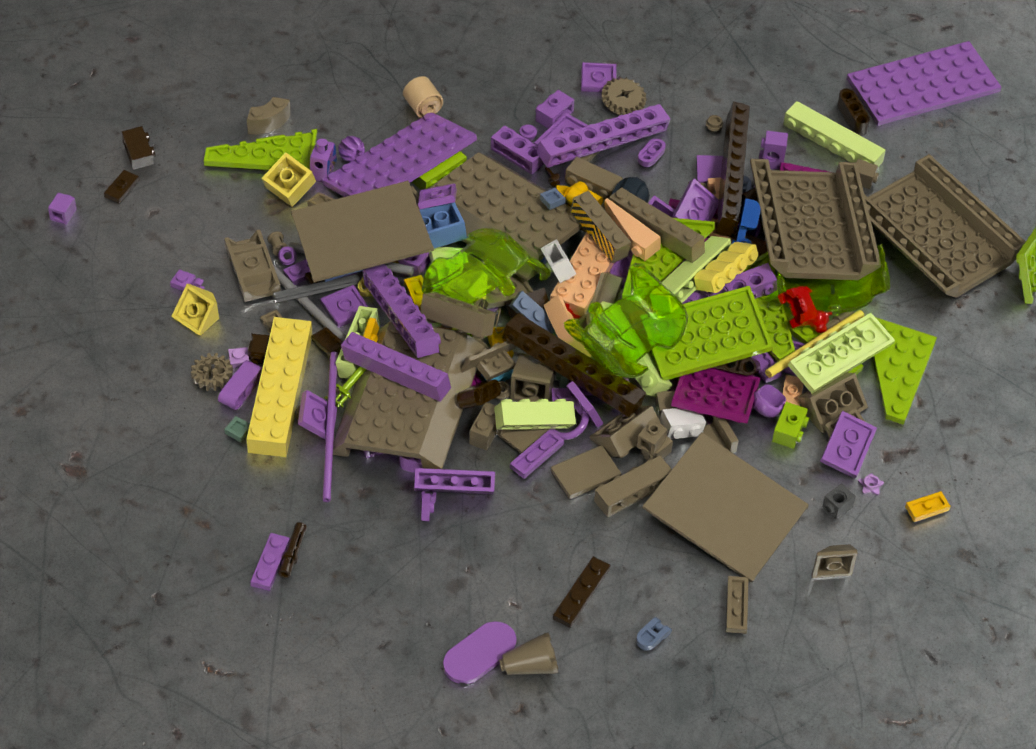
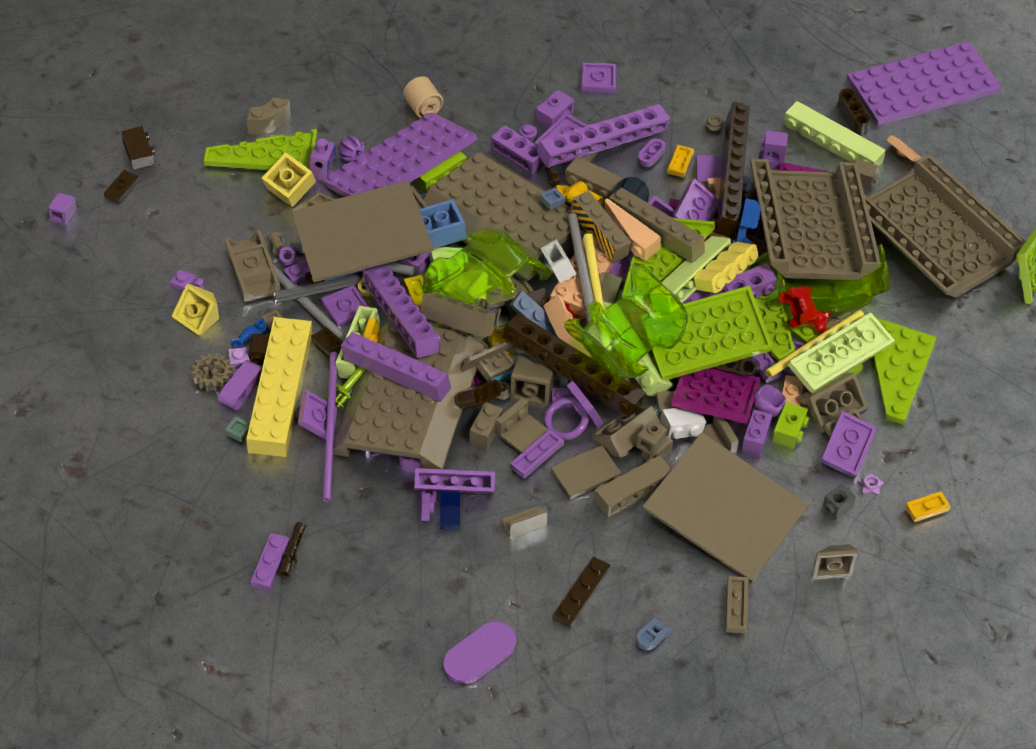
(257, 328): none -> blue arm
(437, 196): medium lavender tile -> none
(449, 510): none -> clear blue tile
(525, 521): none -> dark tan panel
(531, 658): dark tan cone -> none
(534, 415): yellowish green brick -> none
(581, 262): none -> light grey piece
(593, 269): none -> light yellow piece
(620, 104): dark tan gear -> none
(680, 161): none -> yellow plate
(756, 433): none -> medium lavender brick
(903, 149): none -> light nougat plate

